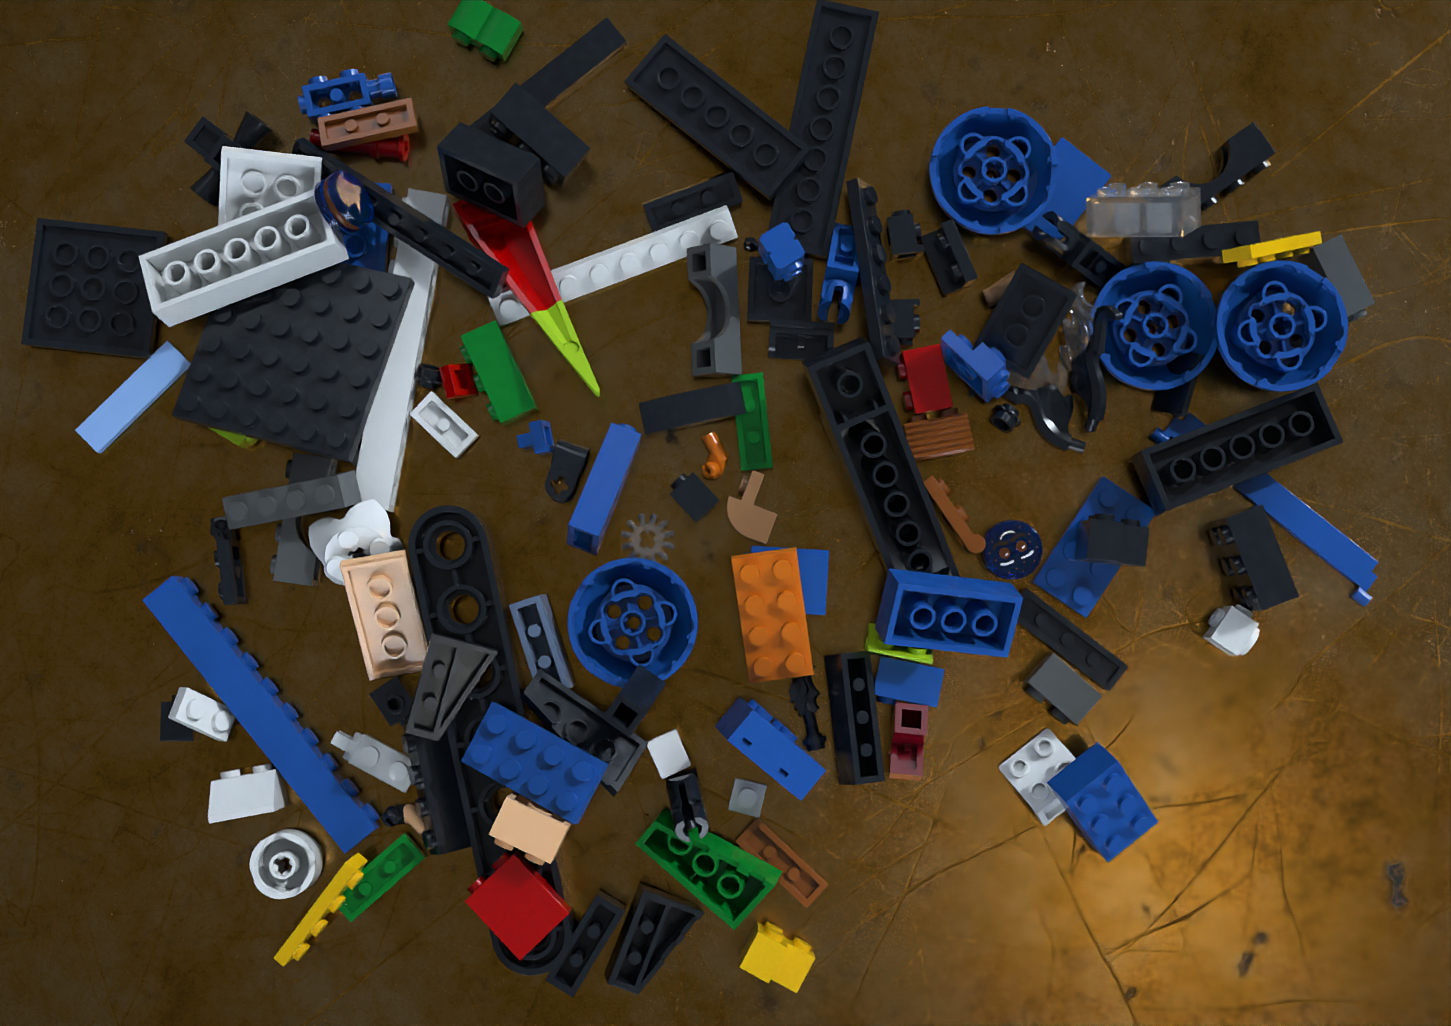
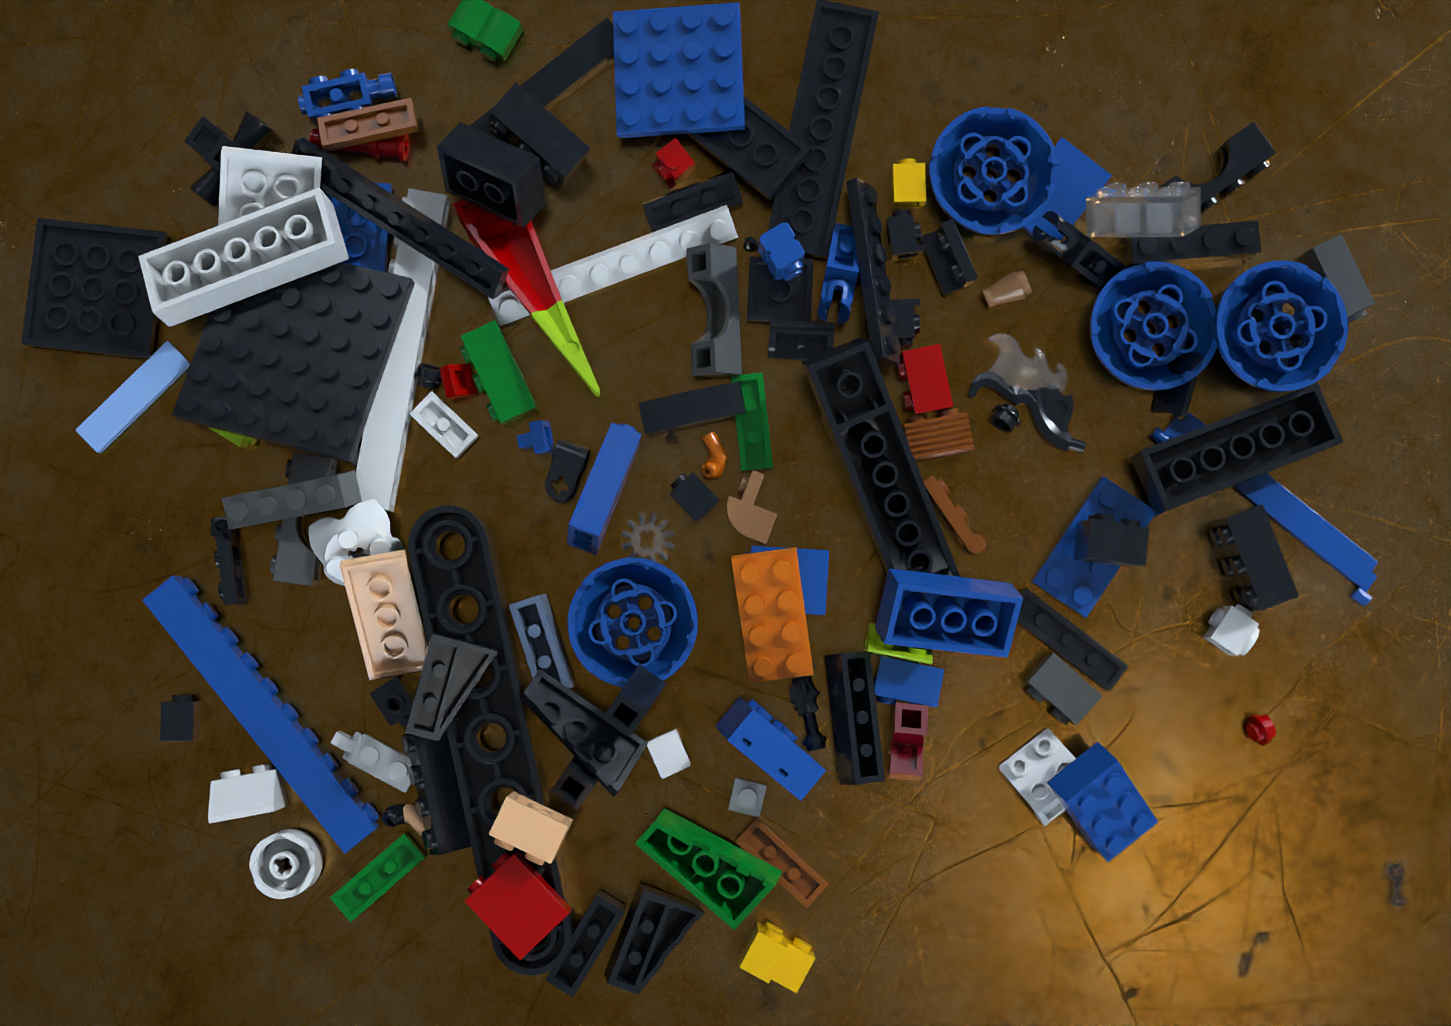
(202, 714): white plate -> none
(329, 900): yellow plate -> none
(344, 202): clear blue head -> none
(535, 763): blue plate -> none
(673, 164): none -> red brick
(678, 70): none -> blue plate
(687, 804): black plate -> none
(908, 184): none -> yellow brick
(979, 368): blue plate -> none
(1011, 550): clear blue head -> none
(1026, 319): black plate -> none
(1085, 345): black piece -> none
(1260, 729): none -> red plate
(1271, 249): yellow plate -> none

